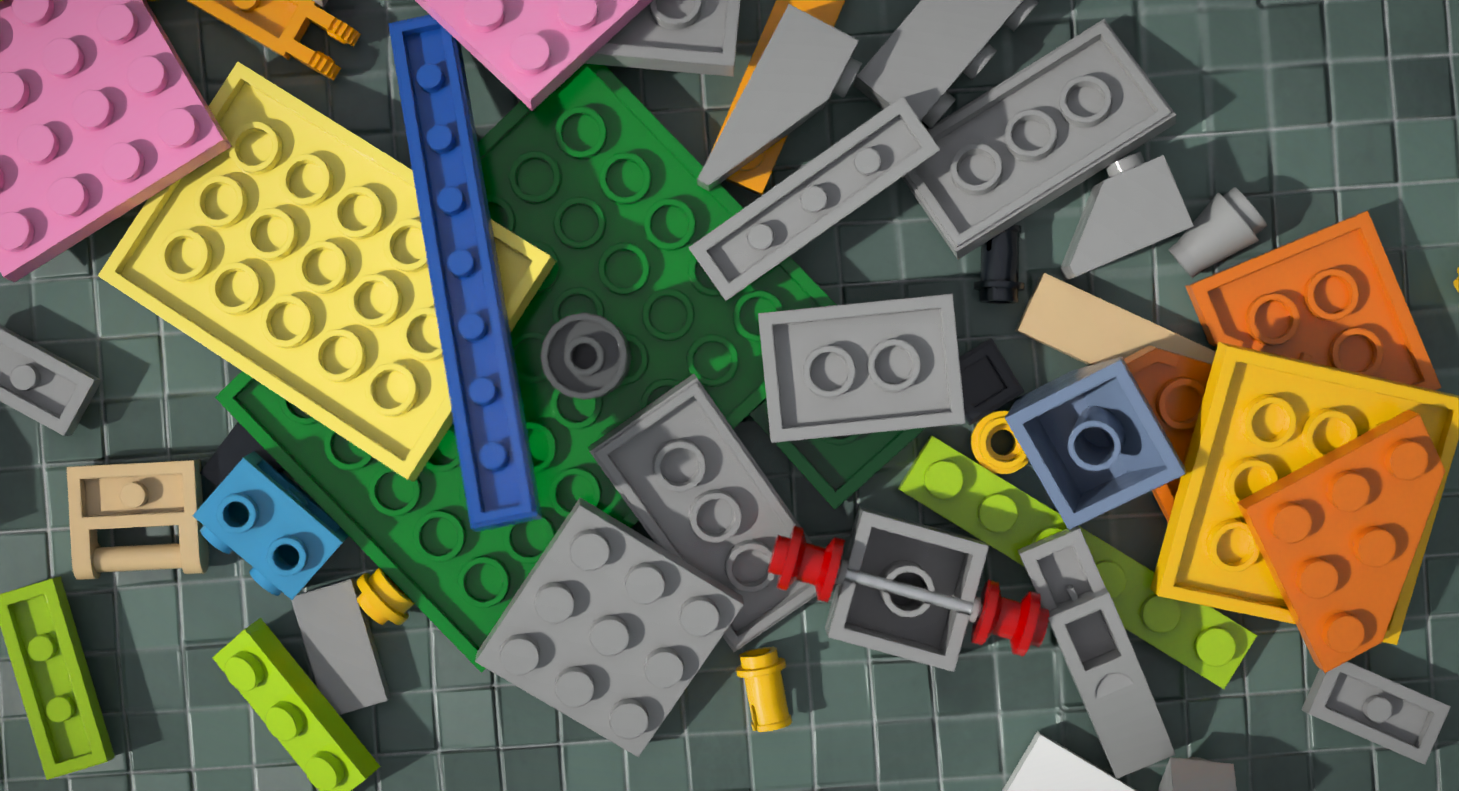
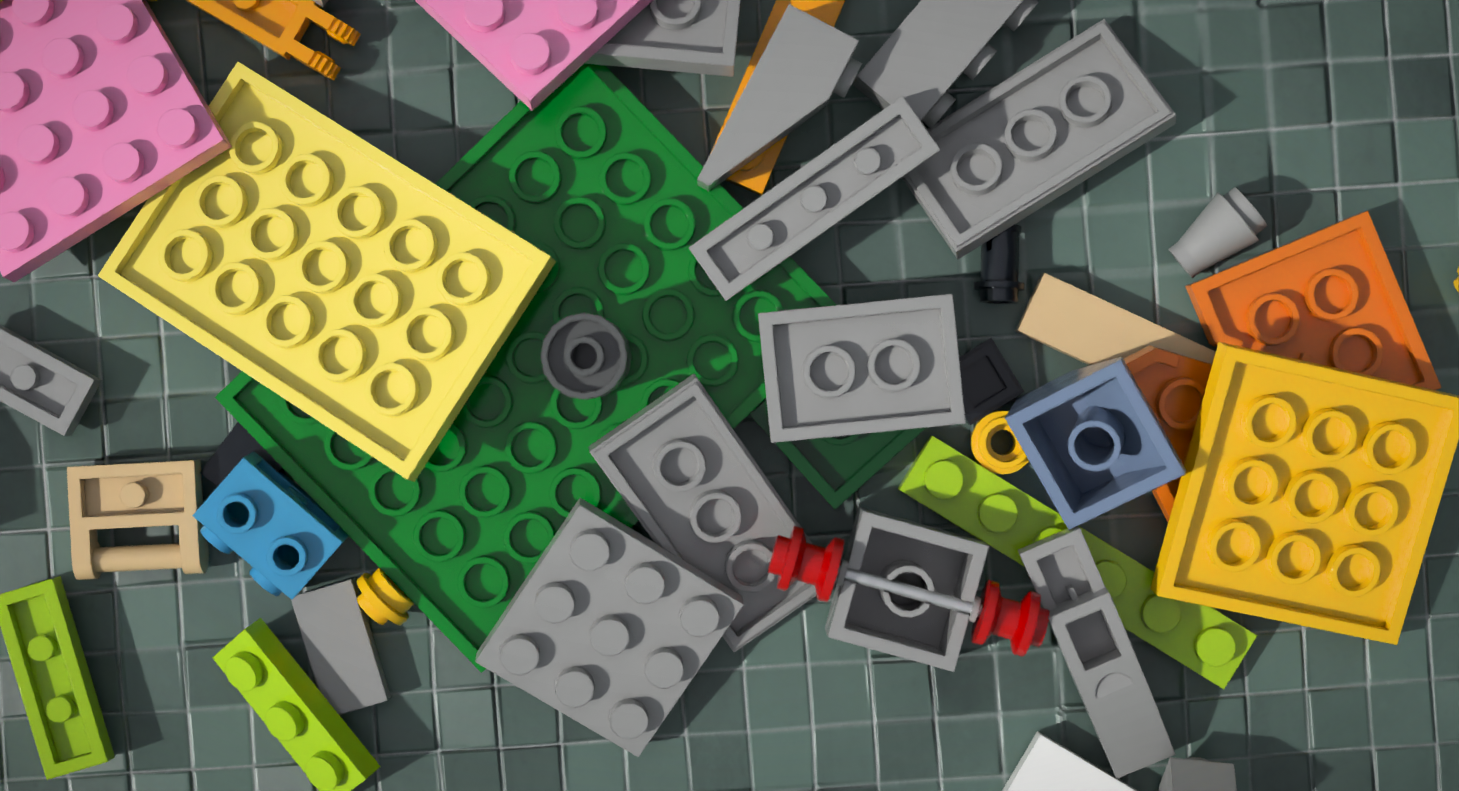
(464, 276): blue tile -> none
(765, 688): yellow pin -> none
(1126, 214): light grey slope -> none
(1347, 534): orange plate -> none
(1377, 710): light grey plate -> none

